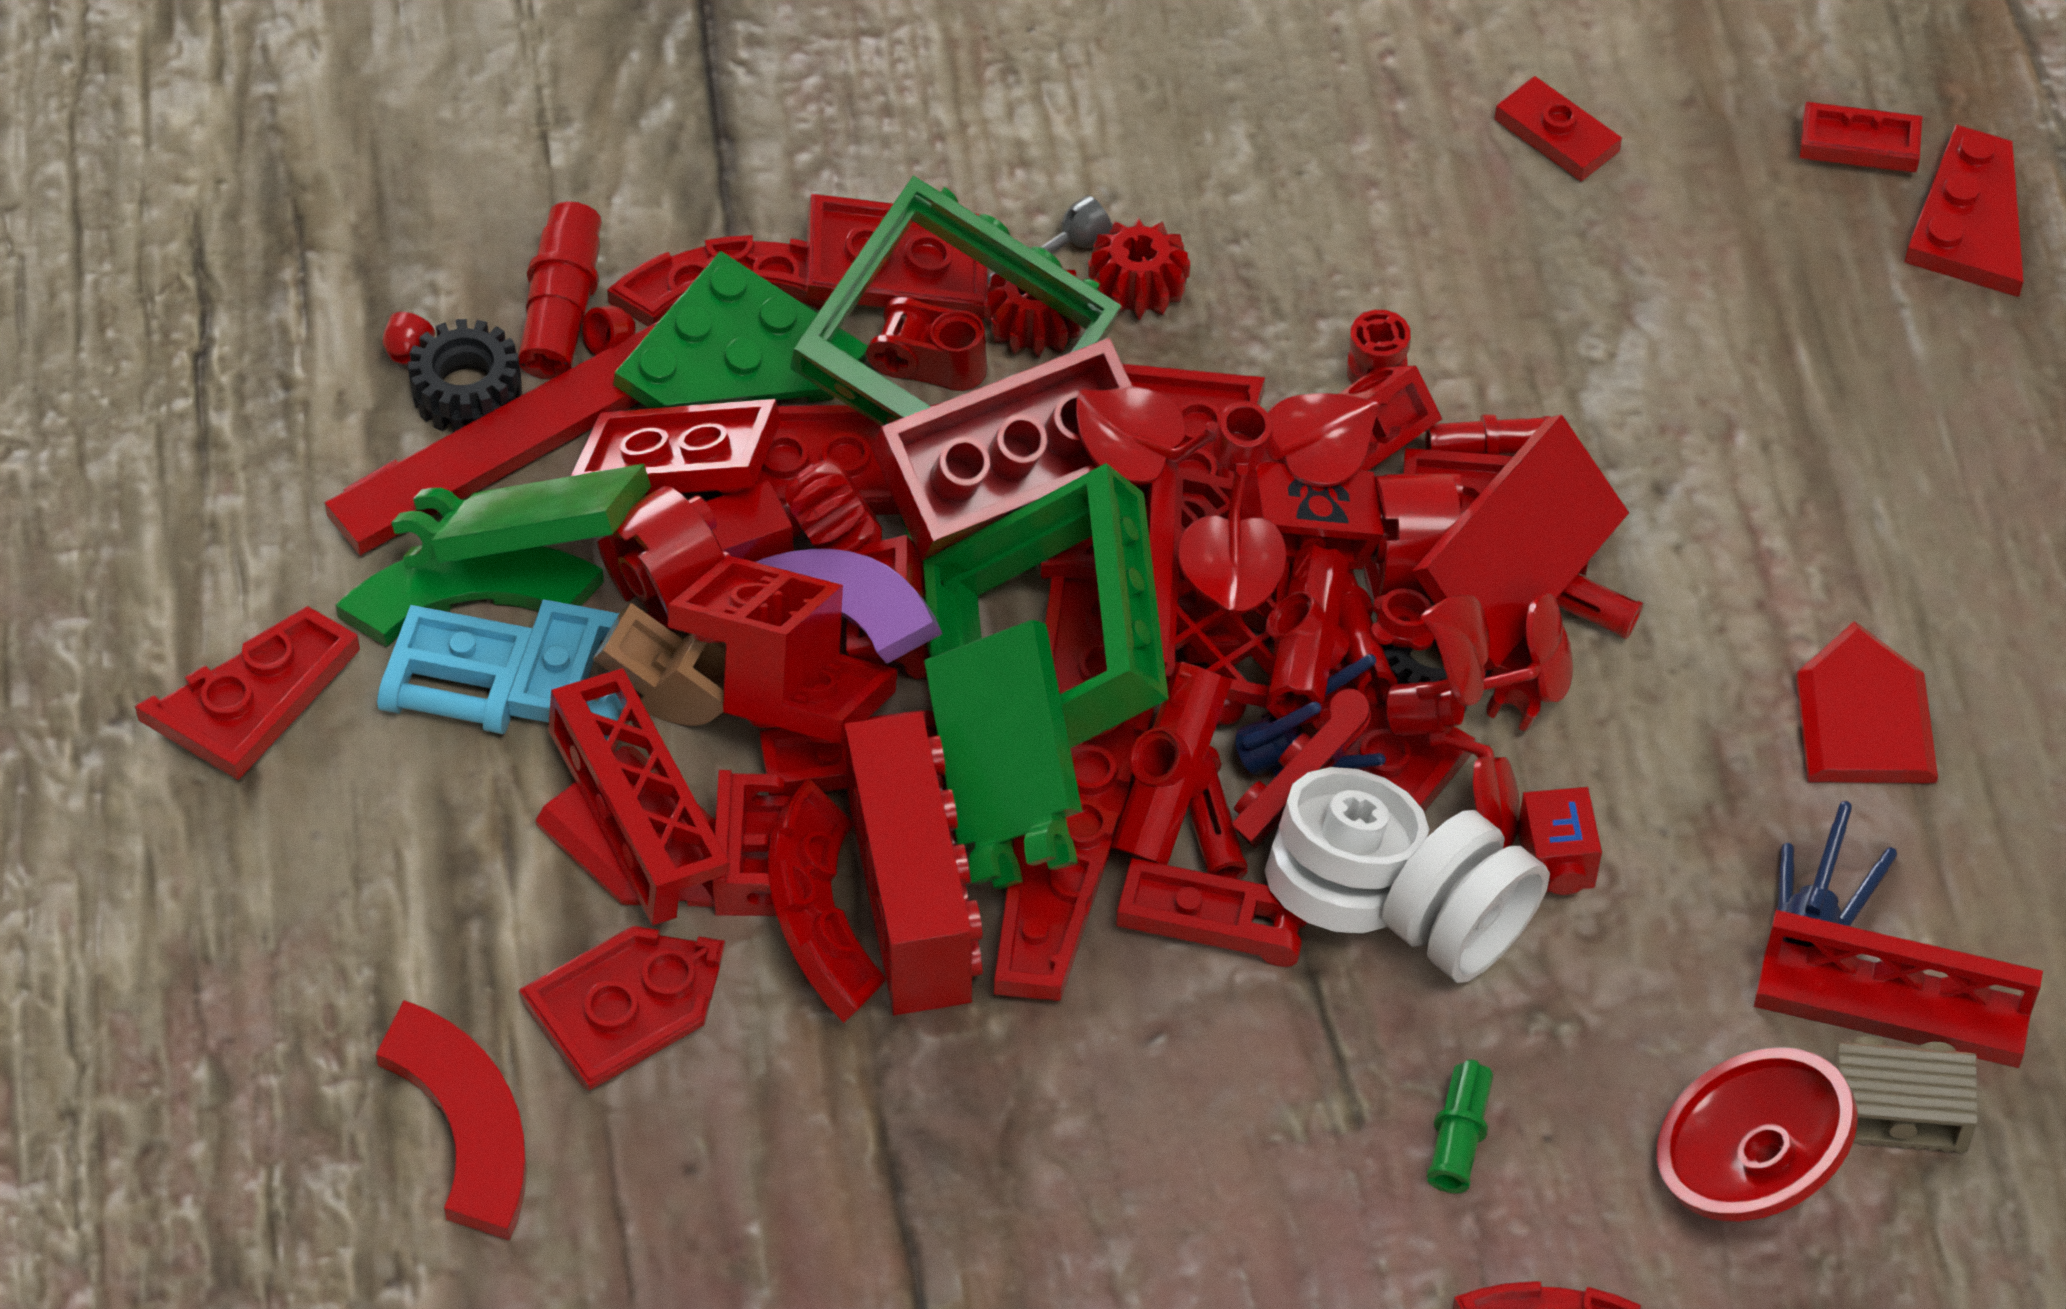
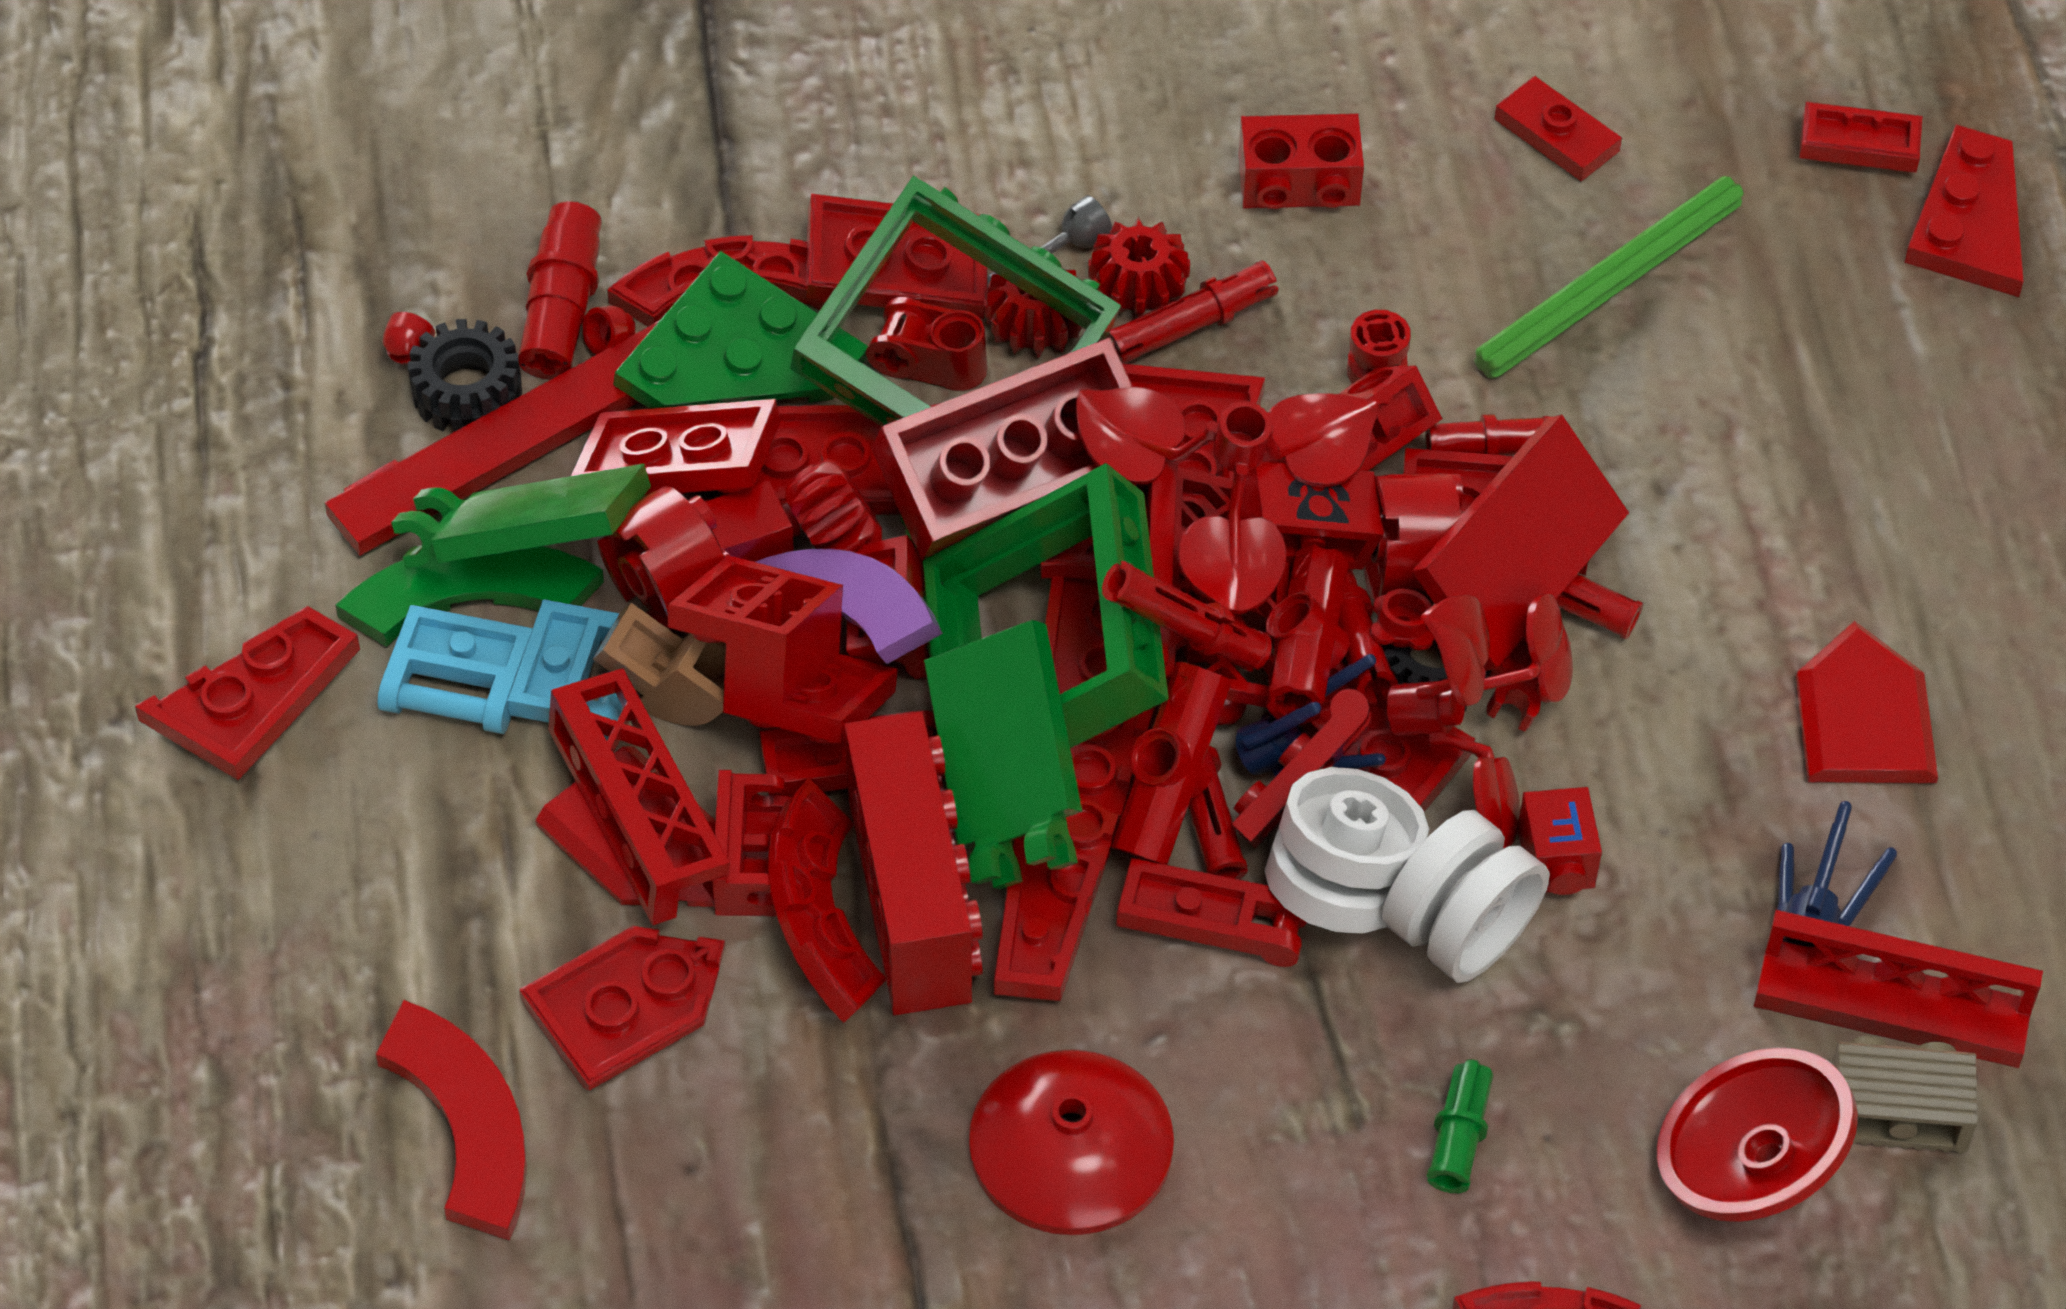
(1065, 1172): none -> red dish
(1206, 626): none -> red pin
(1210, 304): none -> red pin
(1300, 161): none -> red brick
(1608, 277): none -> bright green axle

